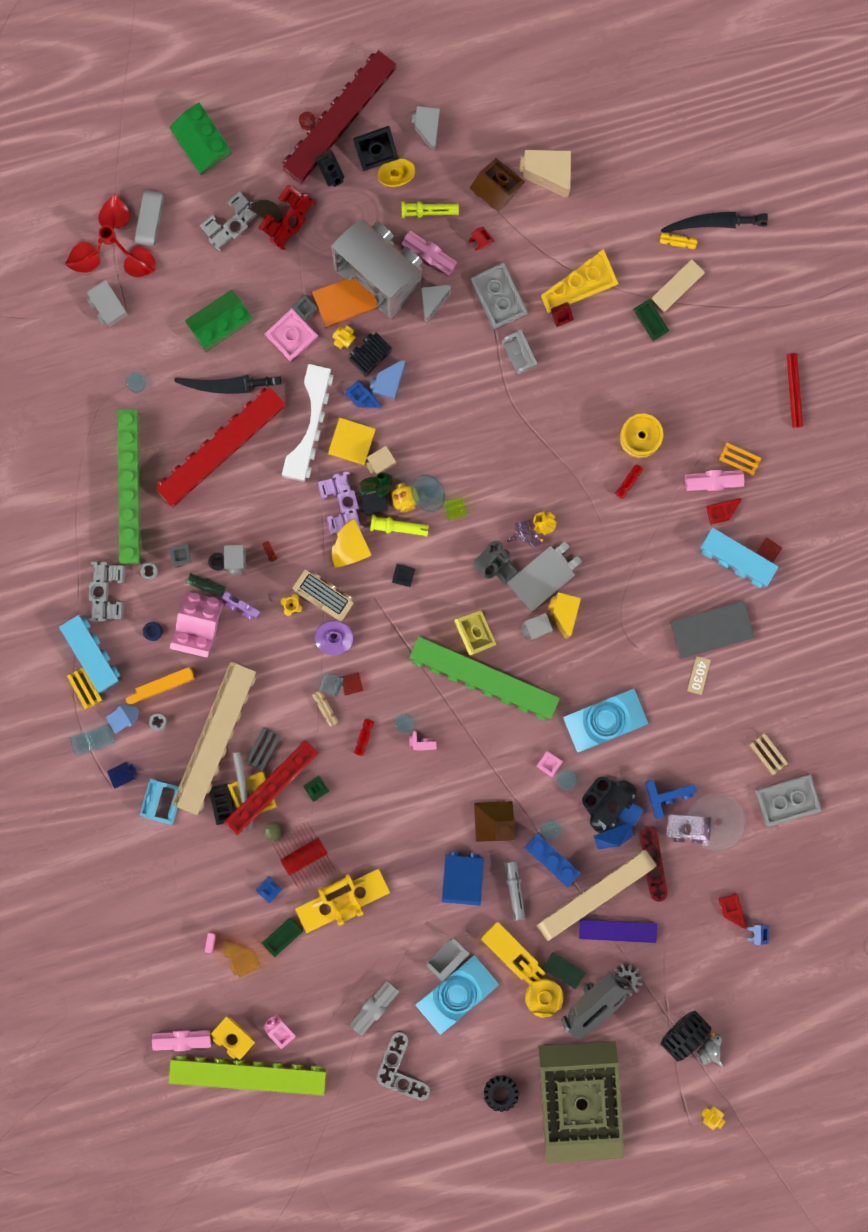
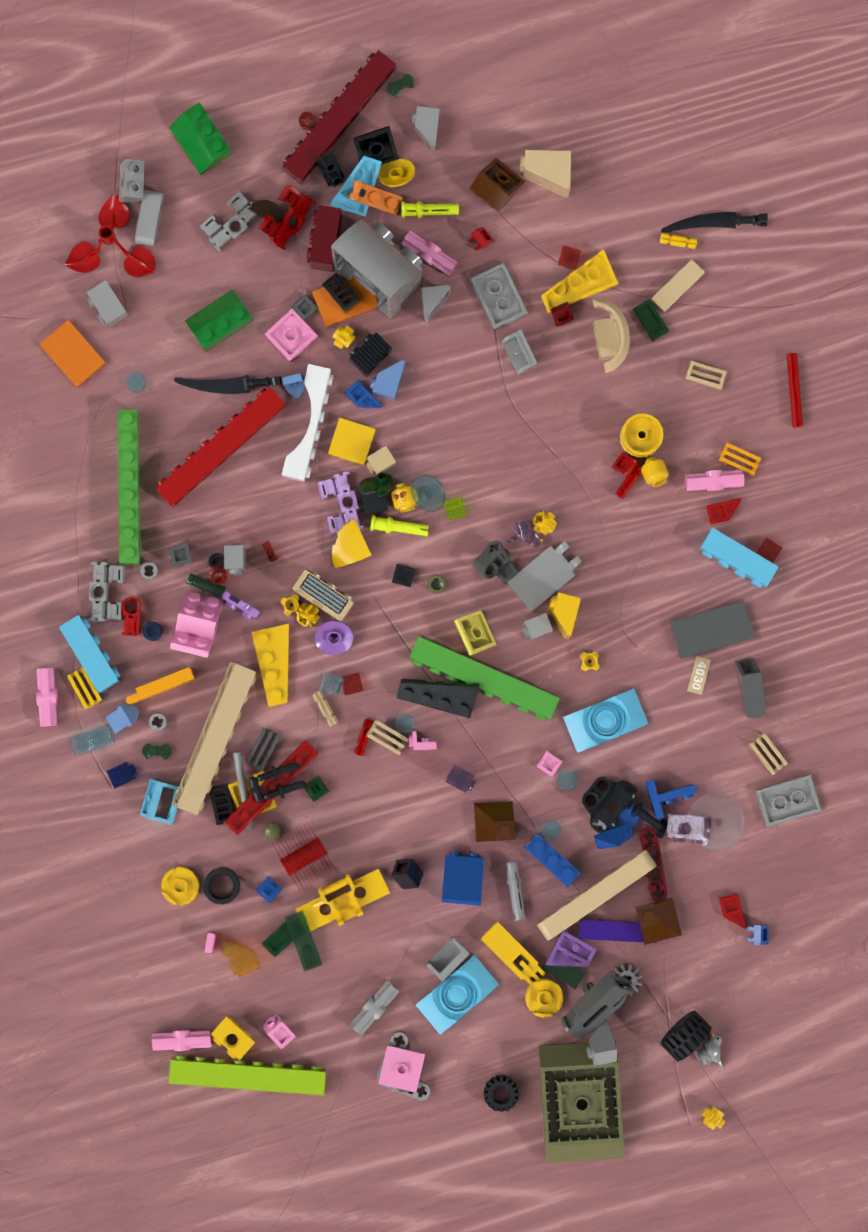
(47, 697): none -> bright pink piece
(72, 353): none -> orange tile
(131, 181): none -> light grey brick
(132, 620): none -> red piece
(163, 751): none -> clear green piece
(180, 886): none -> yellow tile
(220, 580): none -> clear red bush
(221, 871): none -> black tyre
(255, 789): none -> black piece
(273, 655): none -> yellow wing
(294, 384): none -> medium blue tile
(303, 940): none -> clear green tile
(307, 614): none -> yellow gear
(327, 230): none -> dark red brick
(352, 303): none -> black slope
(364, 172): none -> medium azure wing
(376, 198): none -> orange plate
(401, 745): none -> tan tile
(401, 1068): none -> bright pink plate
(406, 82): none -> clear green piece
(407, 874): none -> black panel
(436, 584): none -> olive tile
(451, 698): none -> black wing
(460, 779): none -> clear purple brick
(569, 257): none -> clear red plate
(570, 952): none -> medium lavender wing
(591, 656): none -> yellow plate
(602, 1045): none -> light grey slope
(611, 335): none -> tan piece
(625, 464): none -> red tile
(655, 472): none -> yellow head
(658, 921): none -> reddish brown slope
(660, 826): none -> black piece
(700, 381): none -> tan tile
(751, 688): none -> dark grey slope

